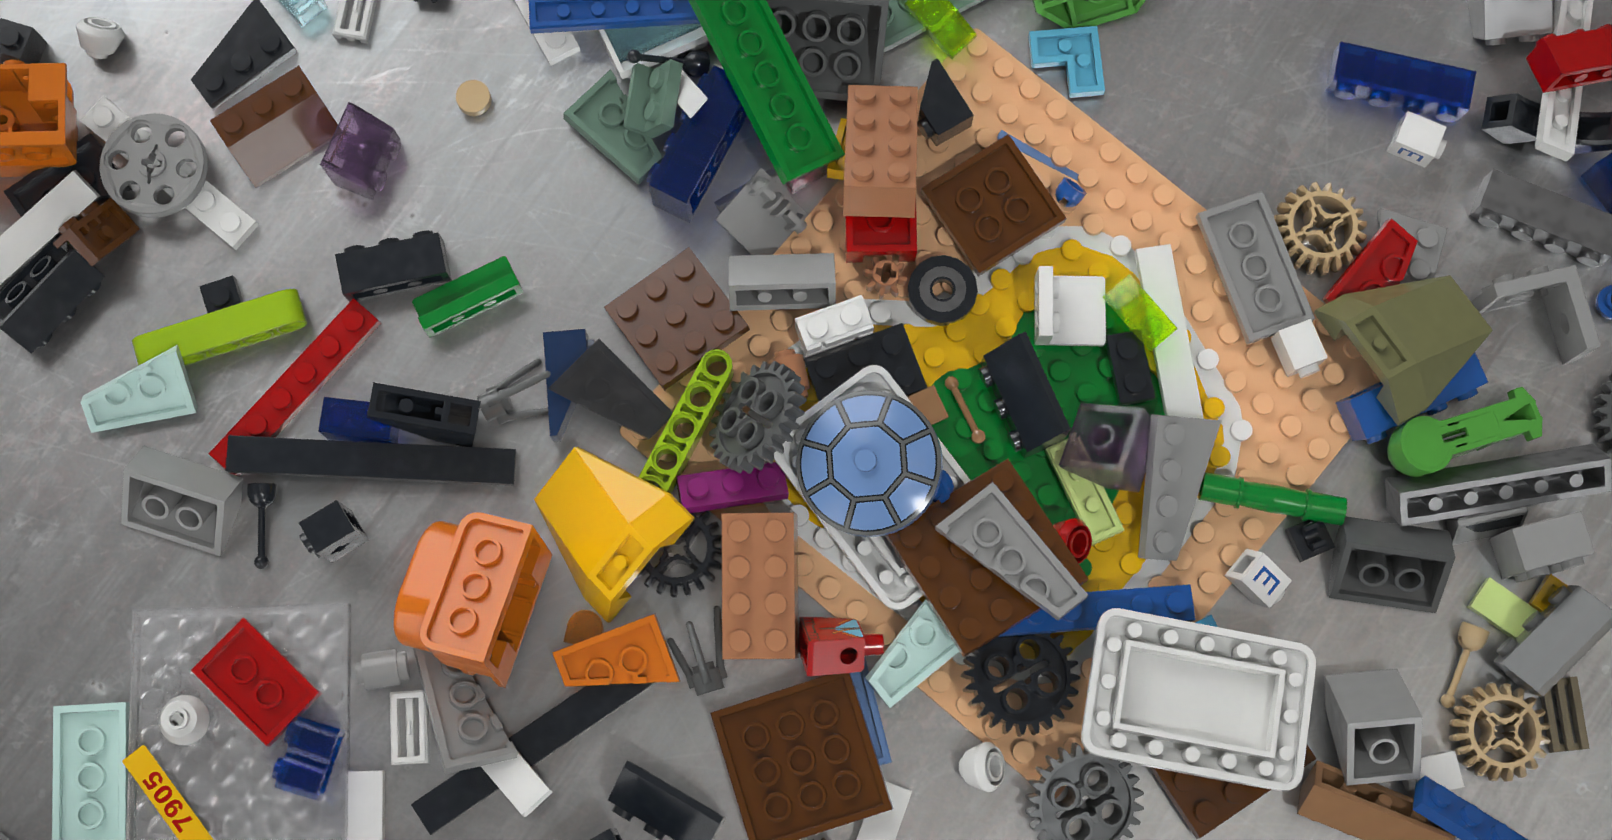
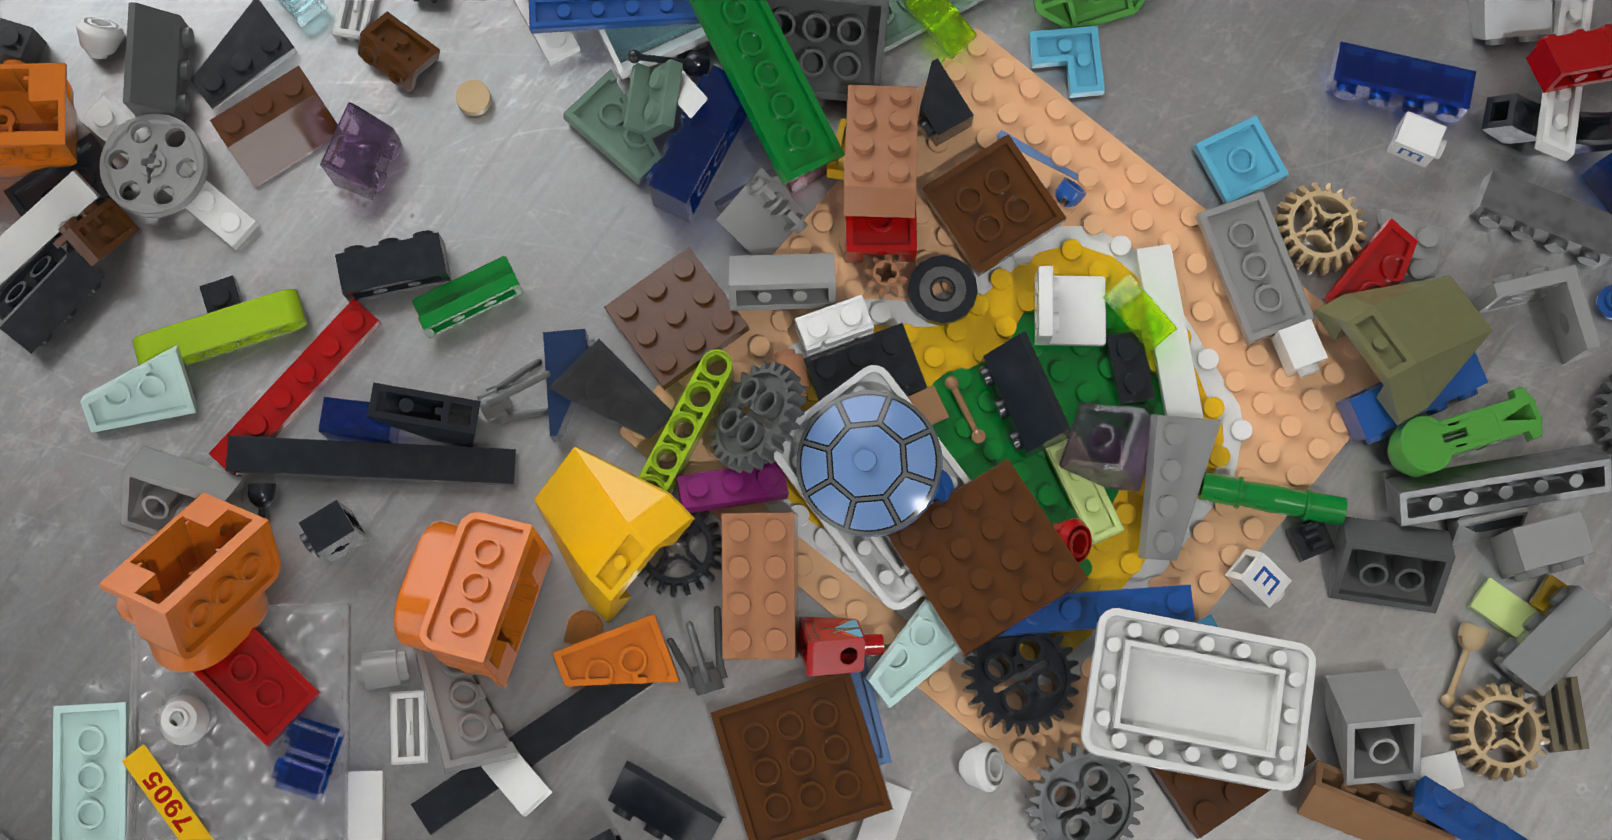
(157, 62): none -> dark grey slope
(198, 583): none -> orange brick
(396, 50): none -> reddish brown bracket
(1008, 546): light grey wing -> none
(1241, 160): none -> medium azure plate

